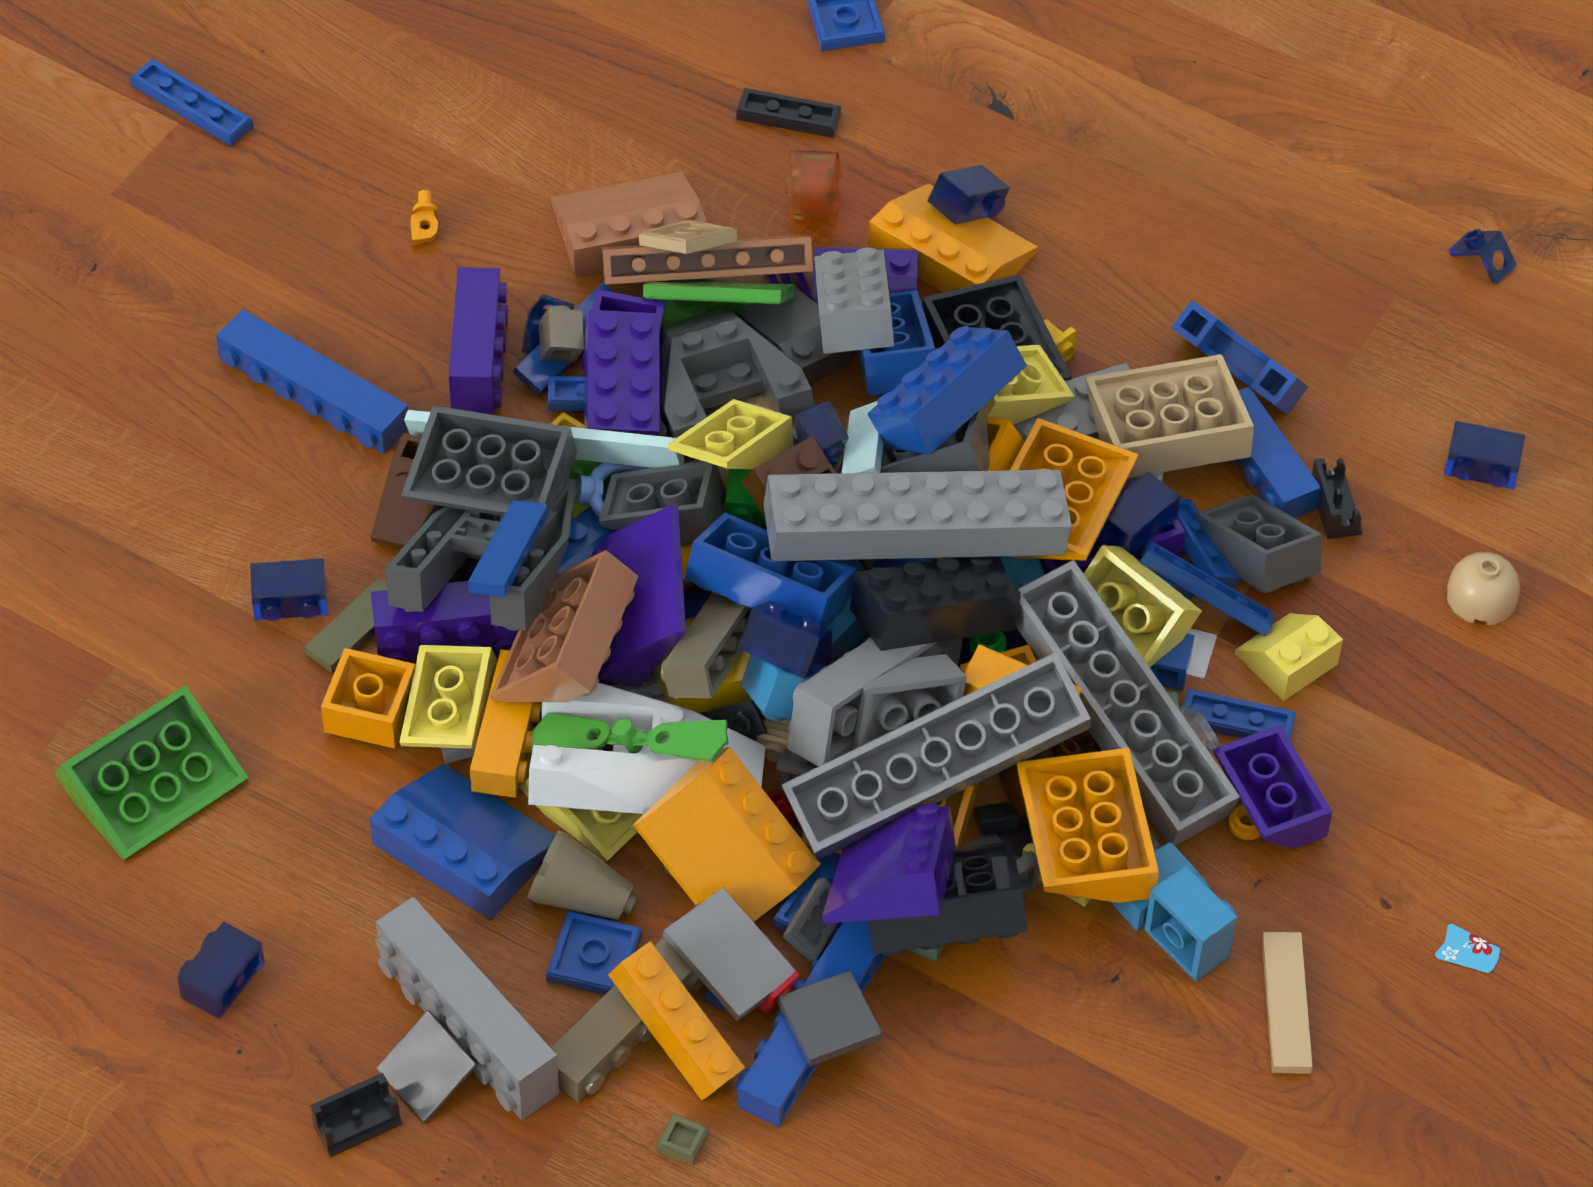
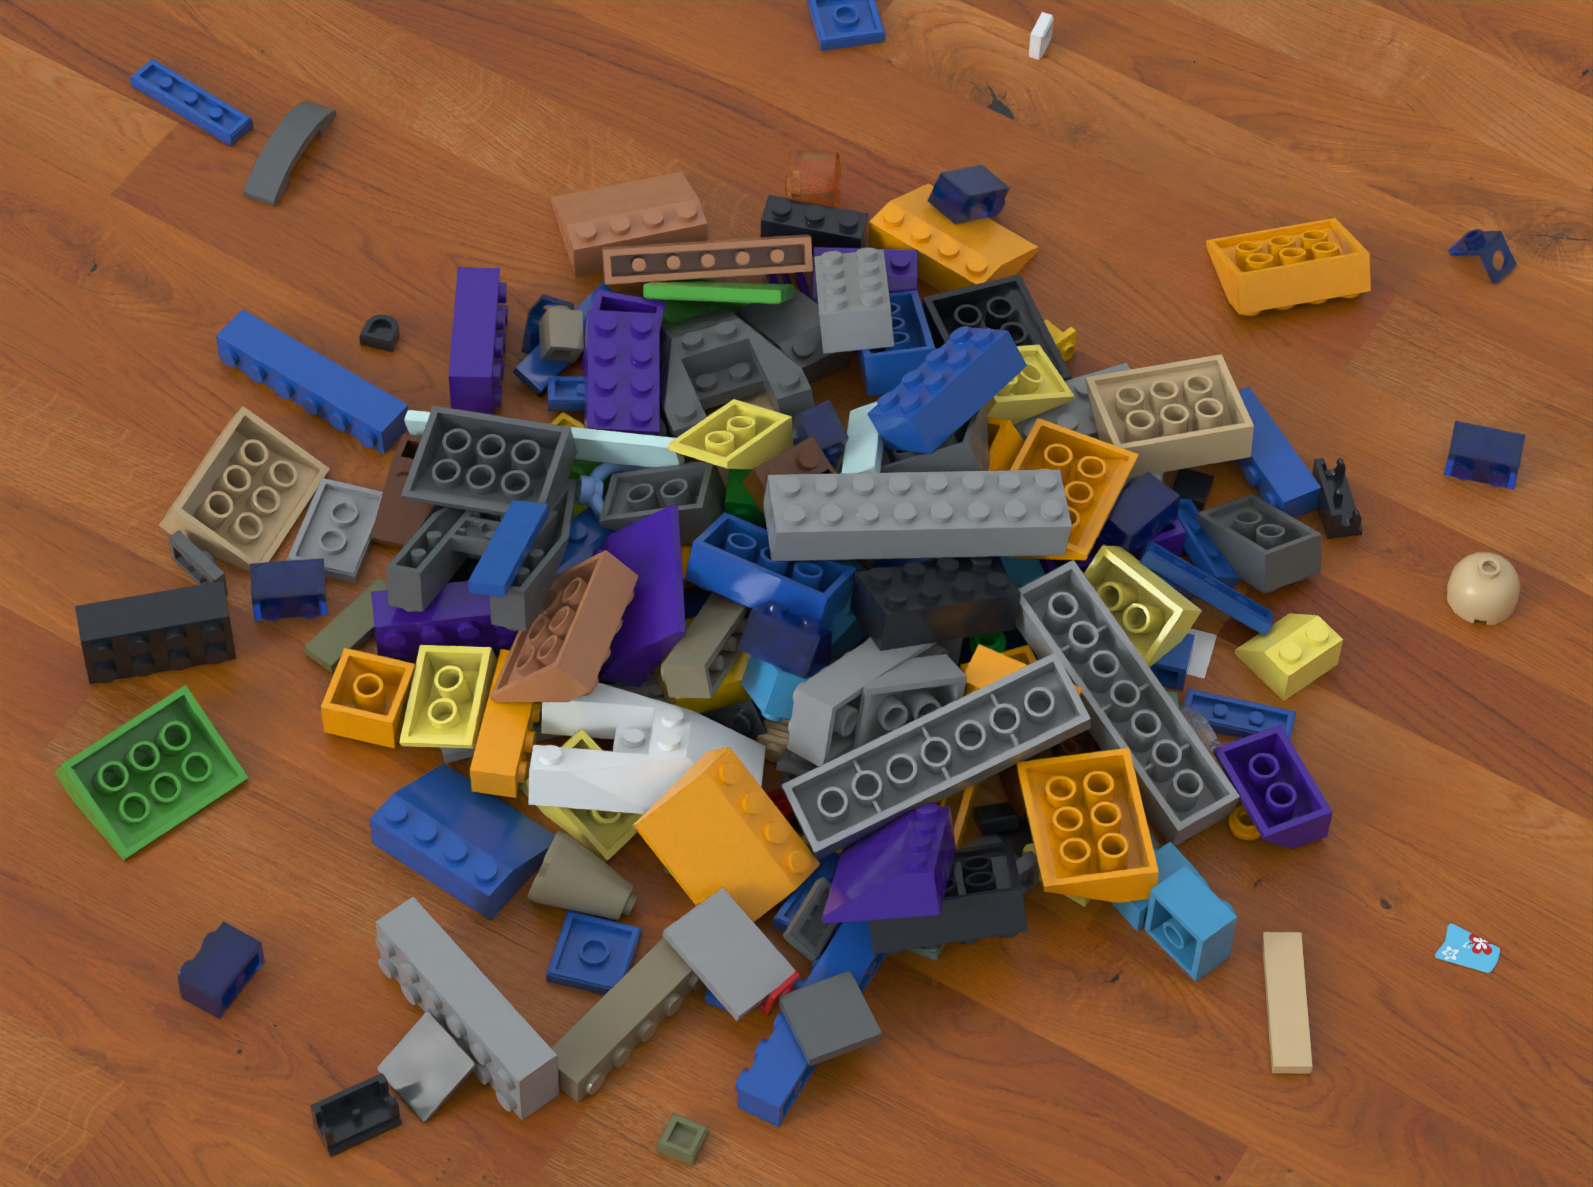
(155, 632): none -> black brick
(195, 562): none -> dark grey plate
(245, 492): none -> tan slope
(284, 149): none -> dark grey slope
(338, 528): none -> light grey tile
(380, 333): none -> black tile
(424, 214): light orange piece -> none
(676, 1020): light orange brick -> none
(685, 739): bright green piece -> none
(688, 236): tan tile -> none
(788, 112): black tile -> none
(825, 224): none -> black brick
(1041, 36): none -> white tile
(1193, 486): none -> black tile
(1240, 356): blue arch -> none
(1290, 266): none -> light orange slope

